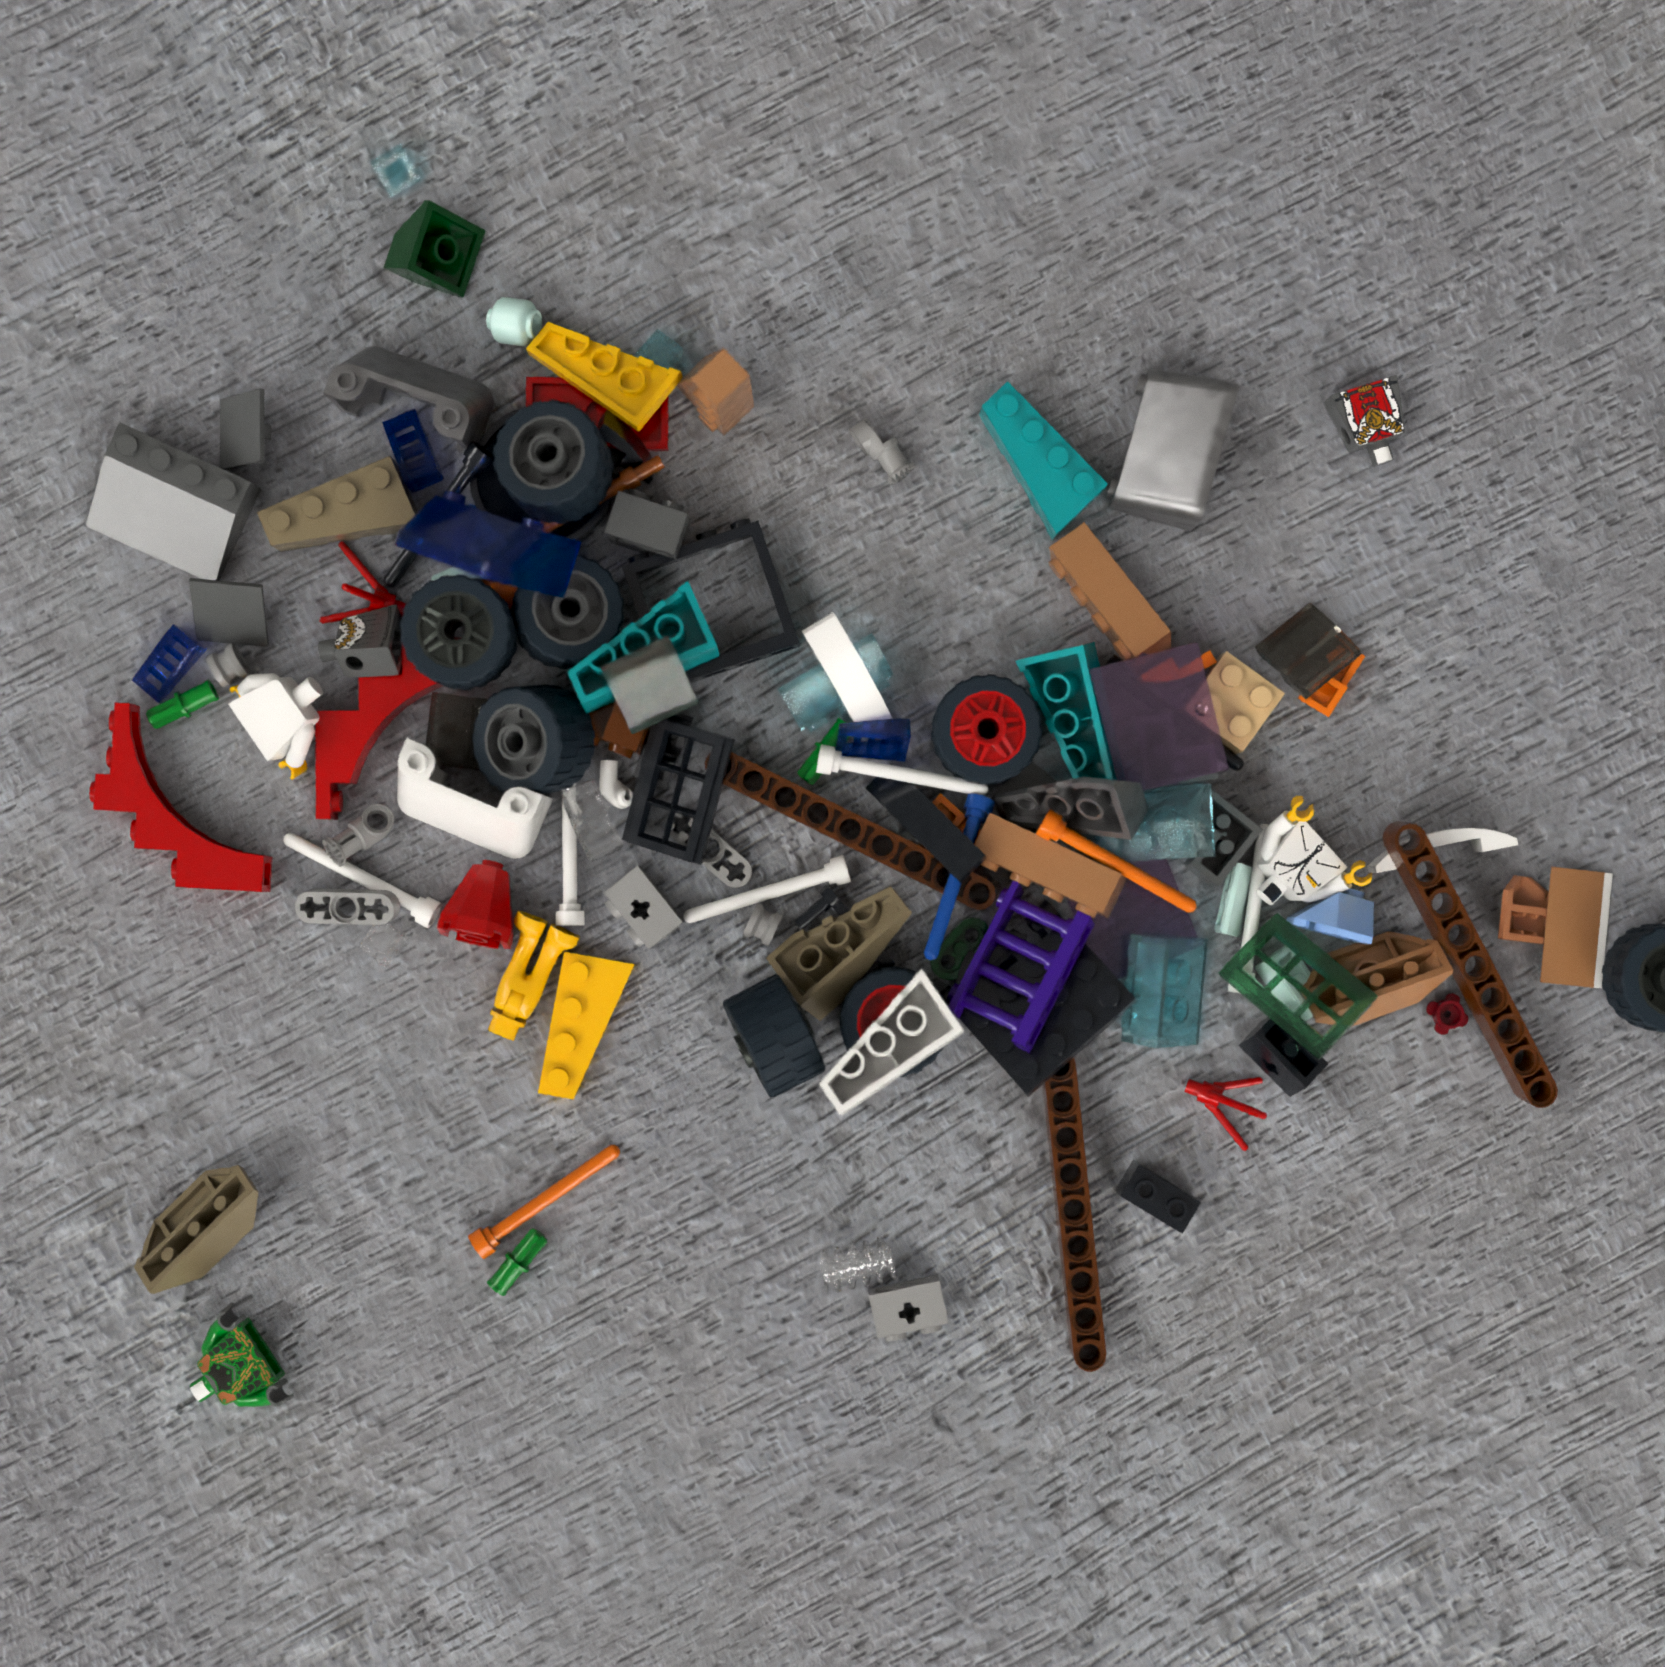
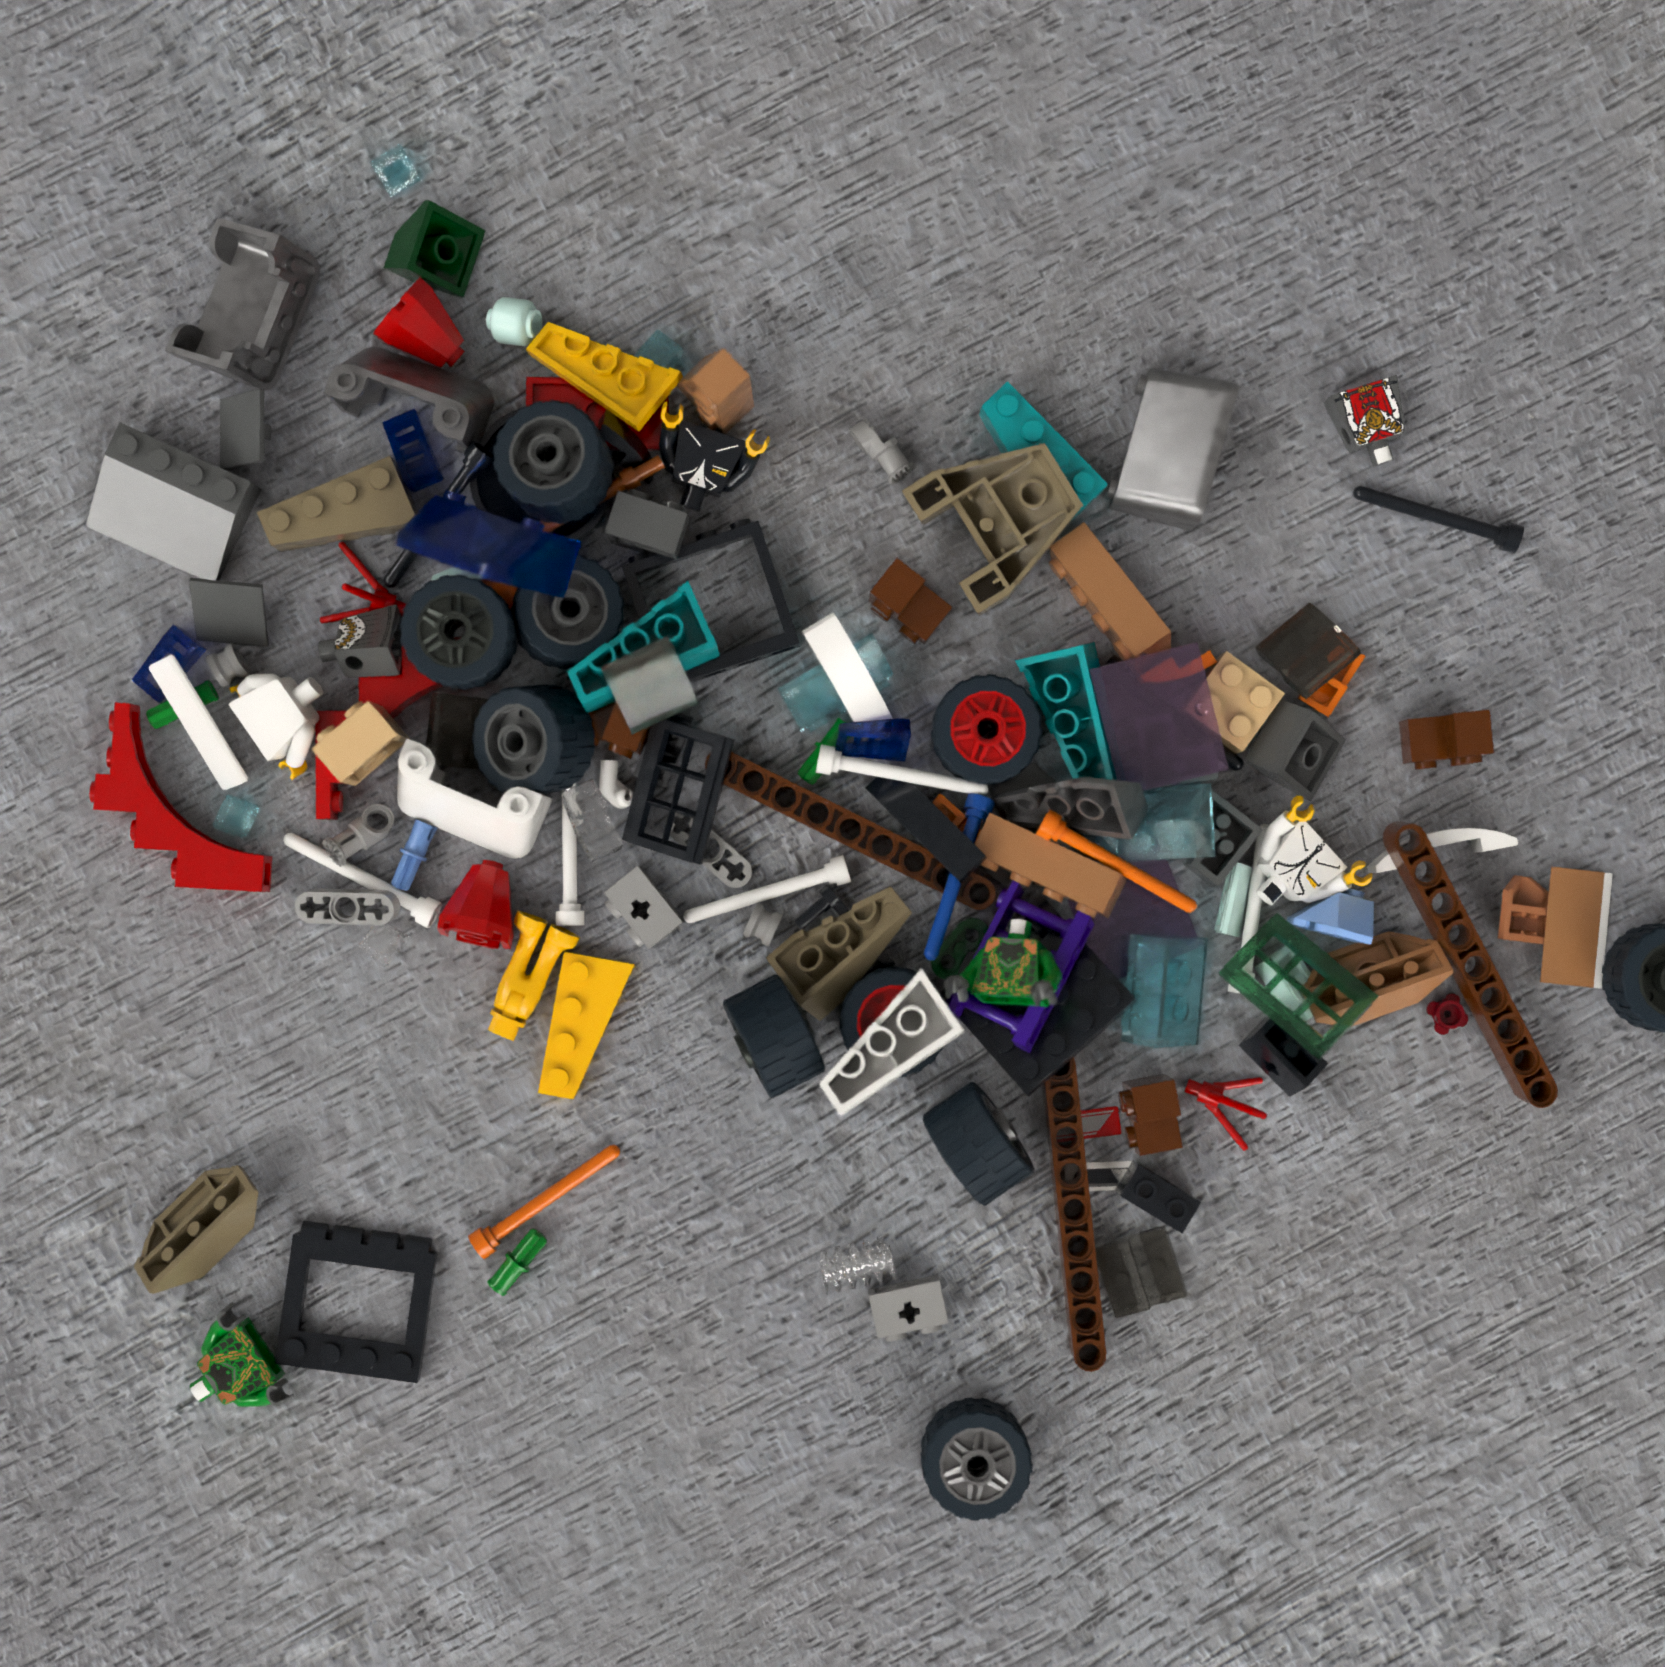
(198, 722): none -> white slope
(236, 816): none -> clear light blue slope
(251, 307): none -> flat silver windscreen
(346, 1353): none -> black hinge
(359, 742): none -> tan brick
(413, 854): none -> medium blue axle
(421, 327): none -> red cone
(705, 458): none -> black torso
(908, 602): none -> reddish brown brick
(978, 1143): none -> black wheel
(982, 1486): none -> wheel
(1009, 971): none -> torso
(1011, 508): none -> dark tan wedge
(1095, 1124): none -> sticker
(1101, 1175): none -> sticker
(1140, 1271): none -> clear smoke slope
(1152, 1114): none -> reddish brown brick
(1295, 748): none -> dark grey slope
(1452, 737): none -> reddish brown brick
(1506, 536): none -> black piece

